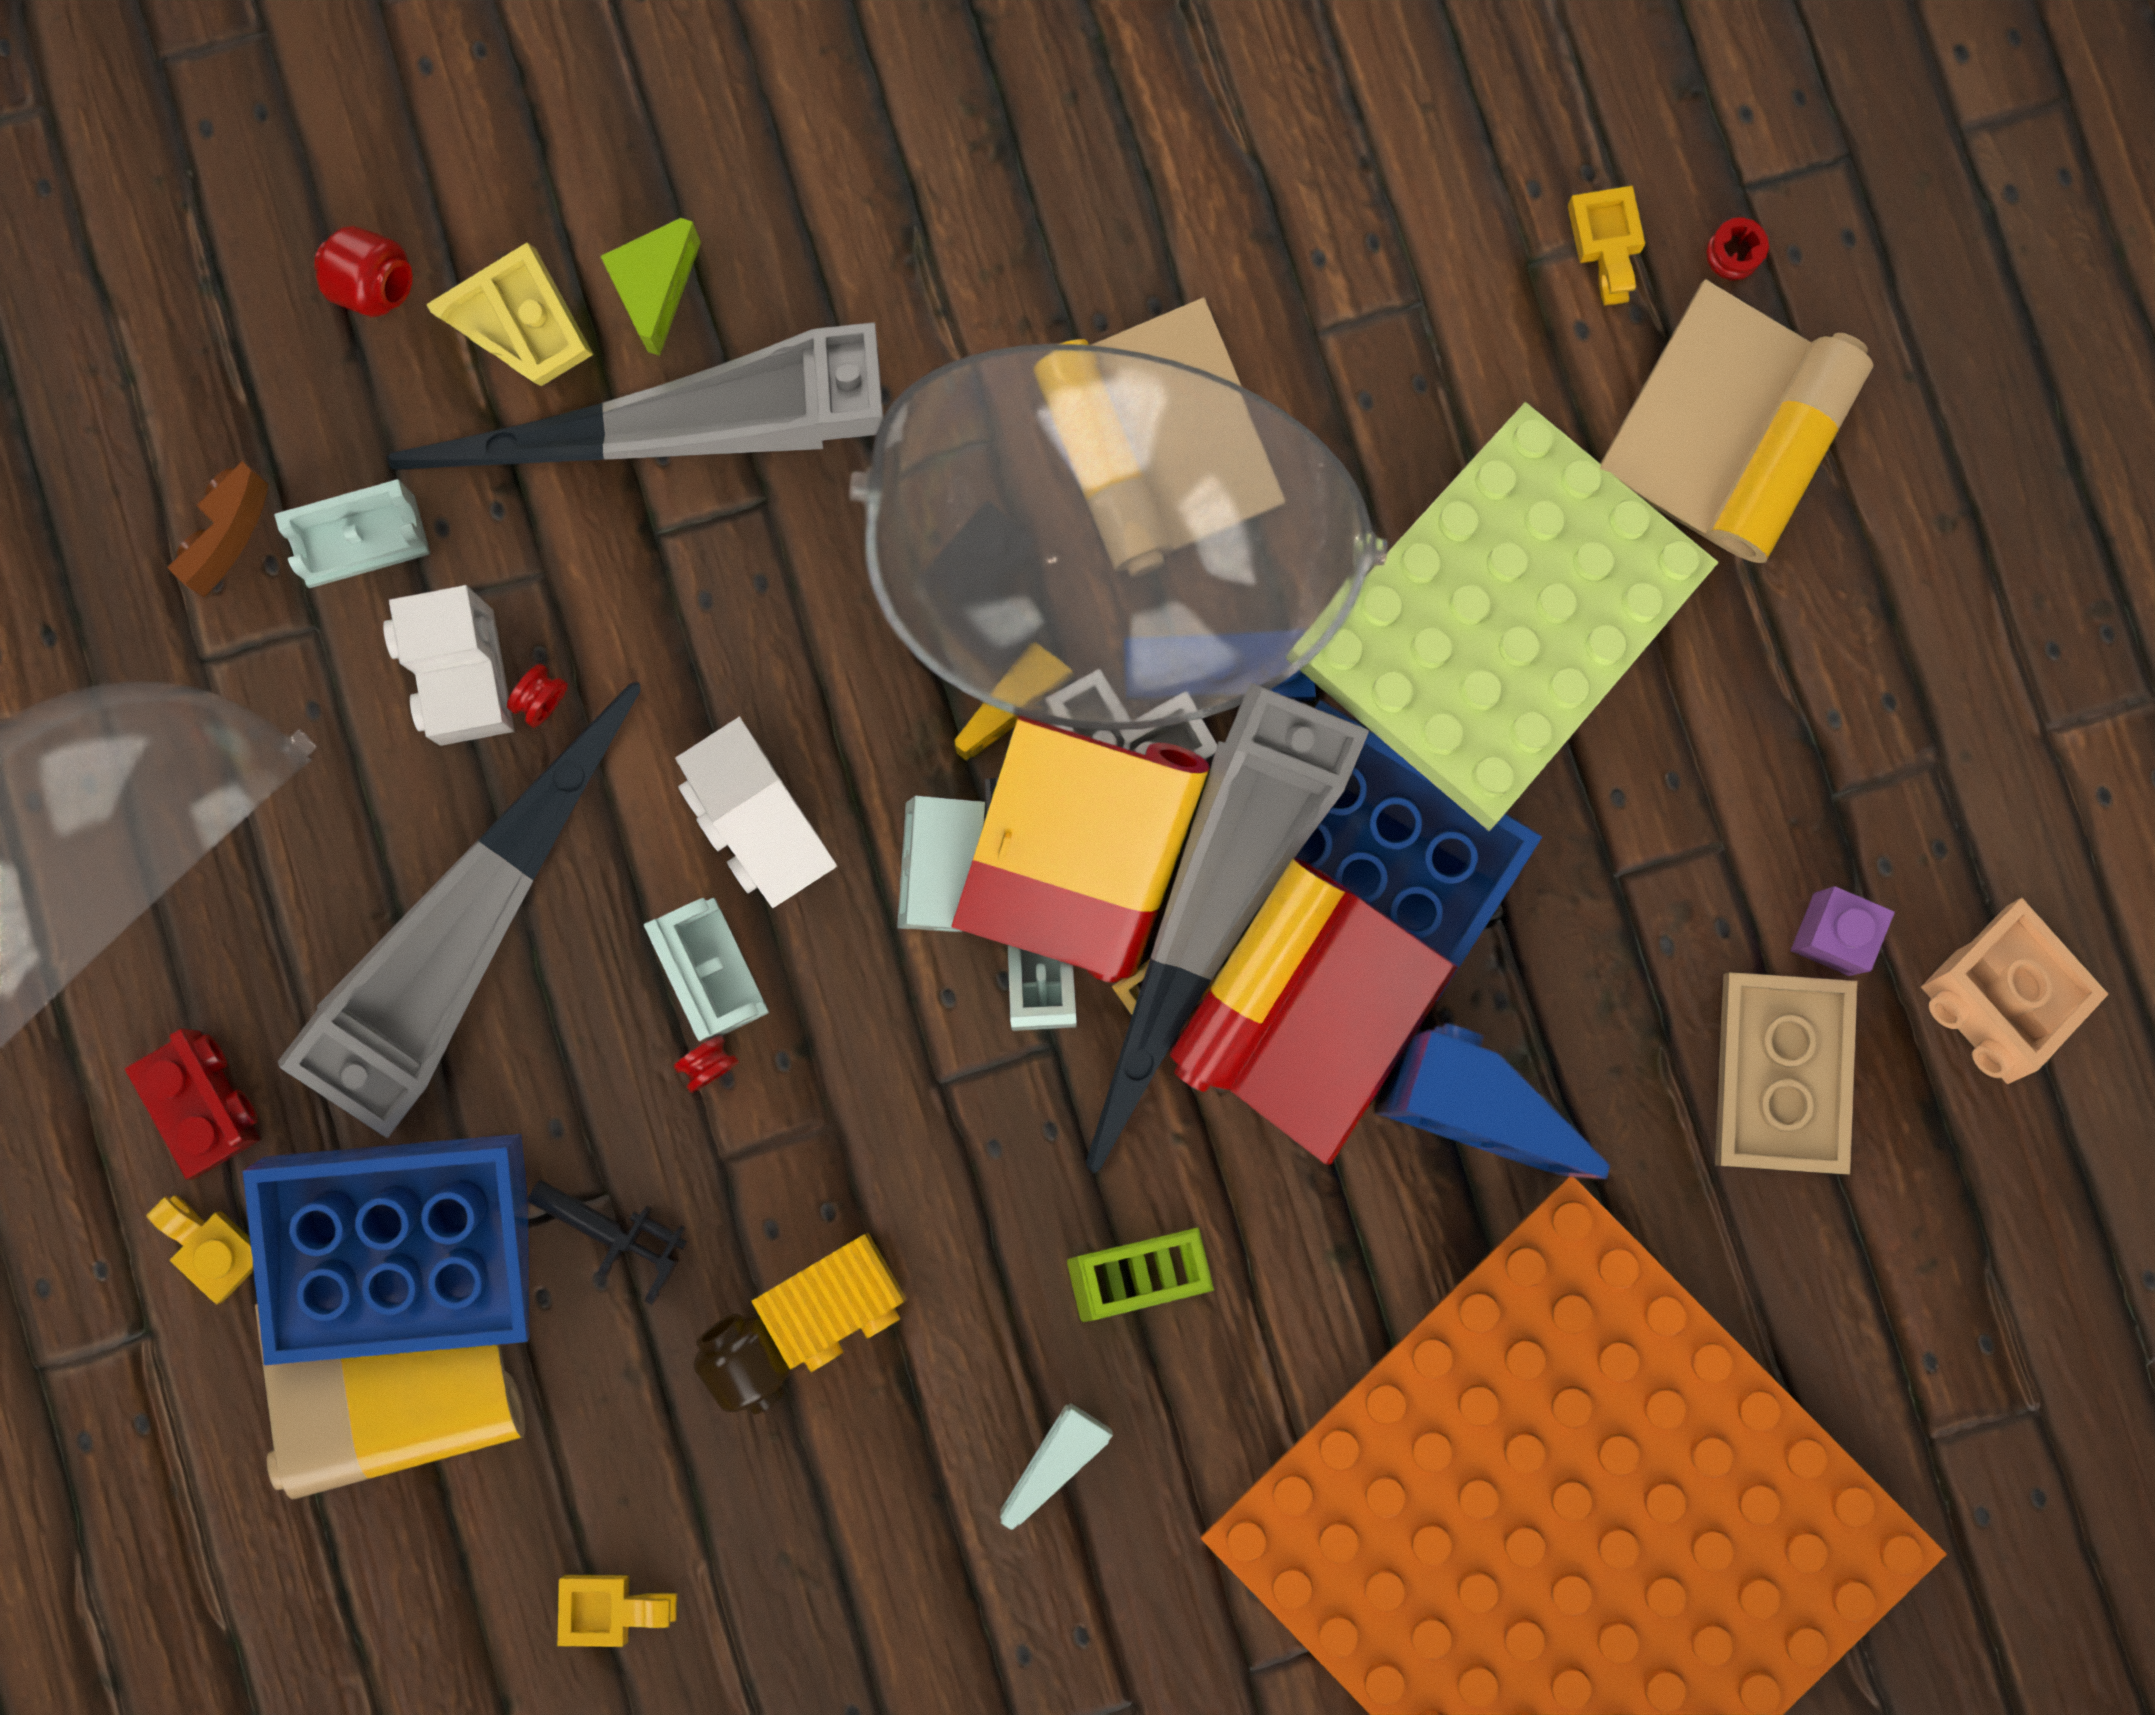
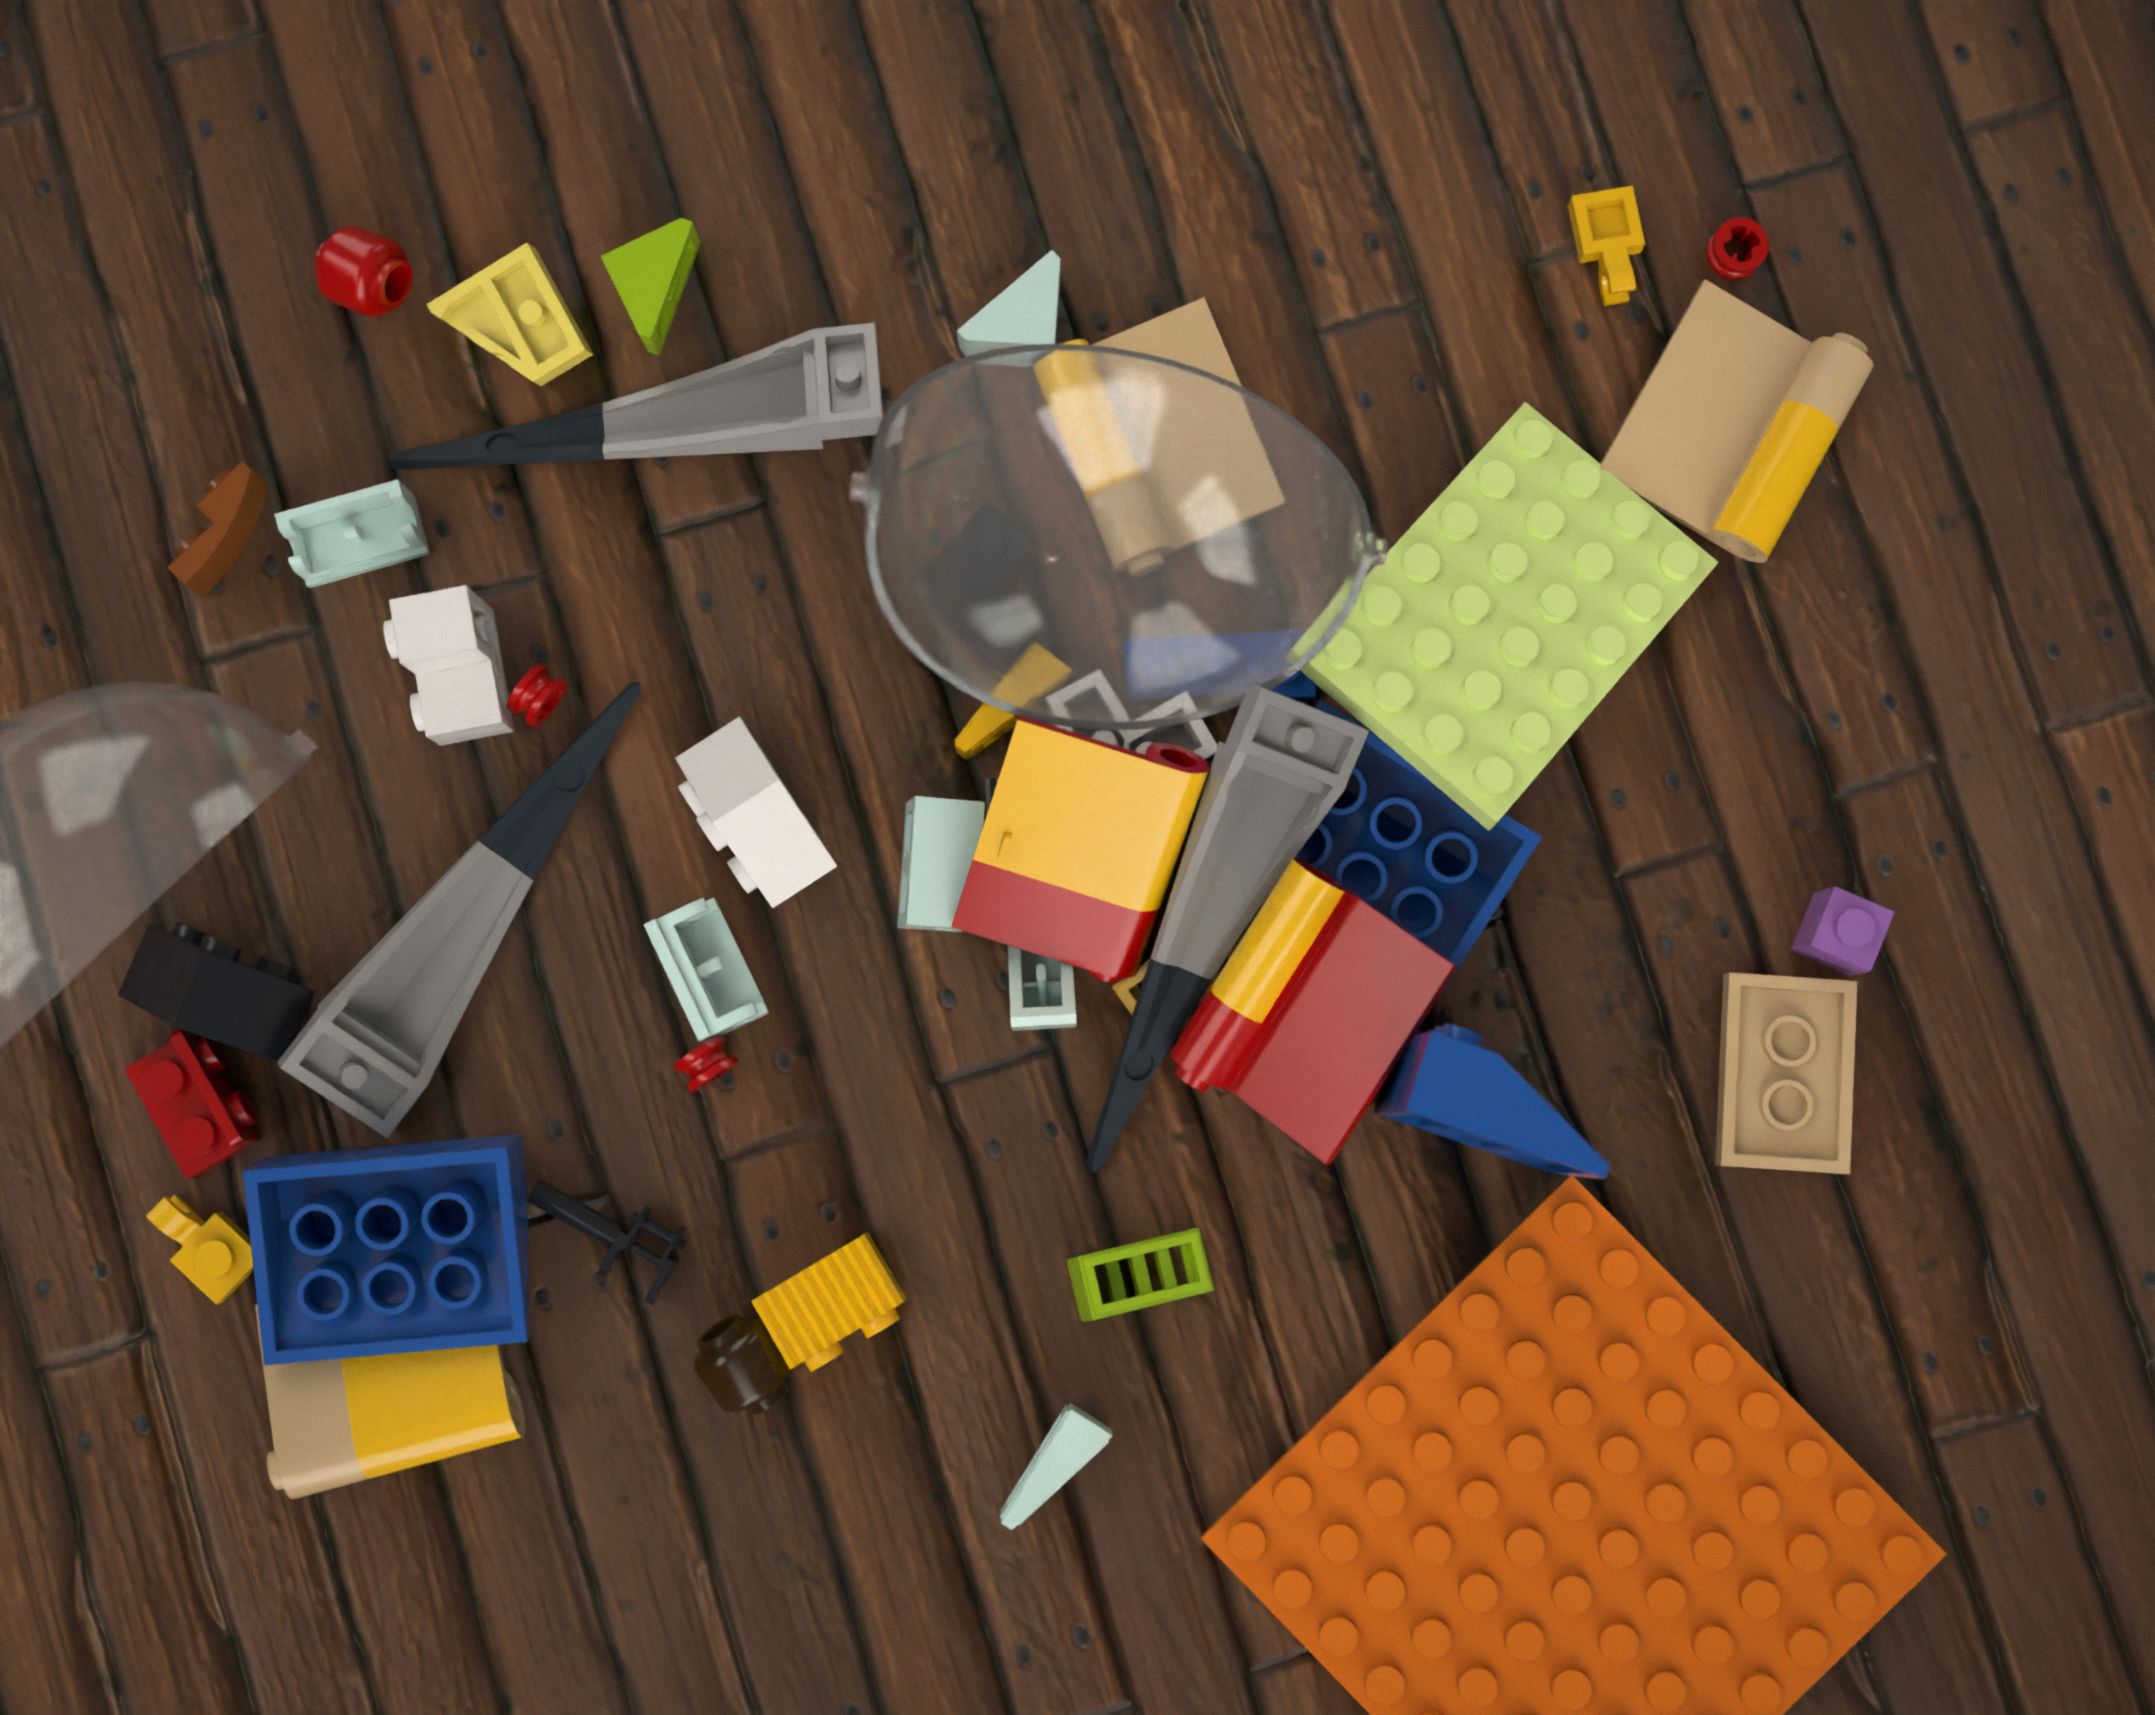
(208, 991): none -> black brick
(600, 1610): yellow plate -> none
(1020, 314): none -> light aqua slope
(2013, 993): light nougat plate -> none

